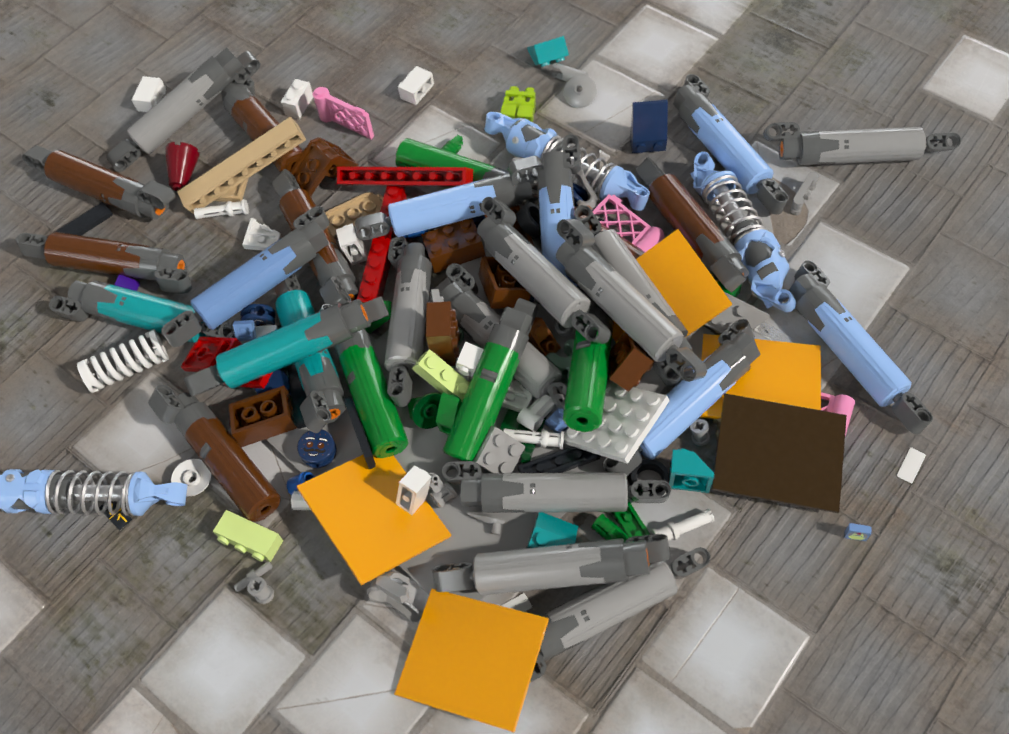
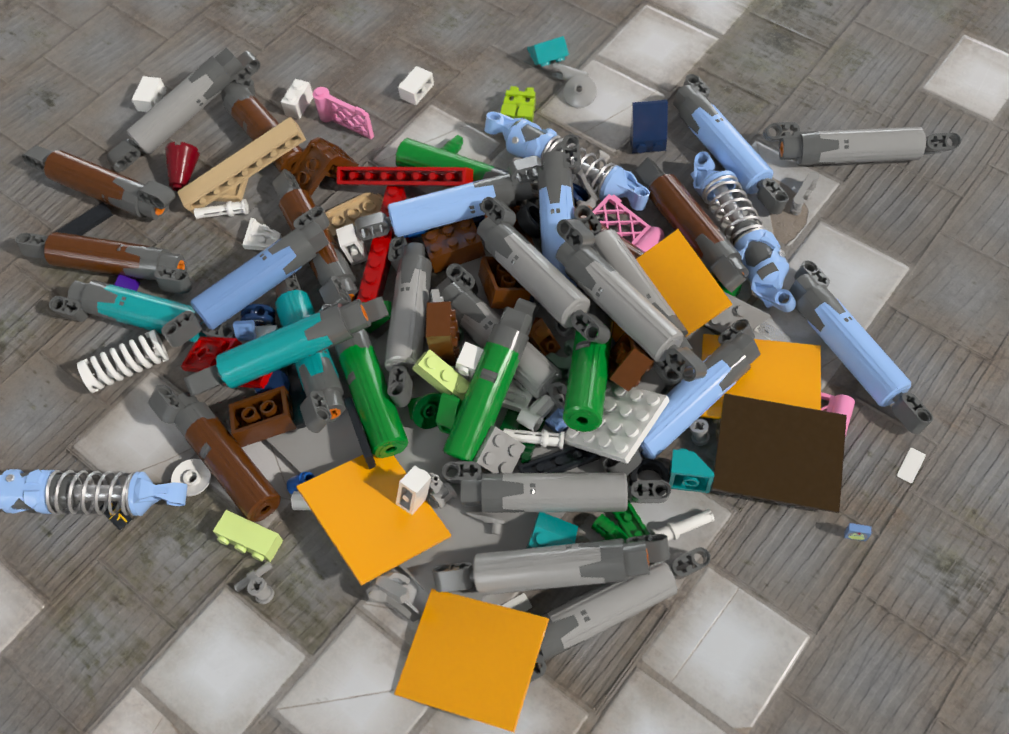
(317, 448): dark blue head -> none

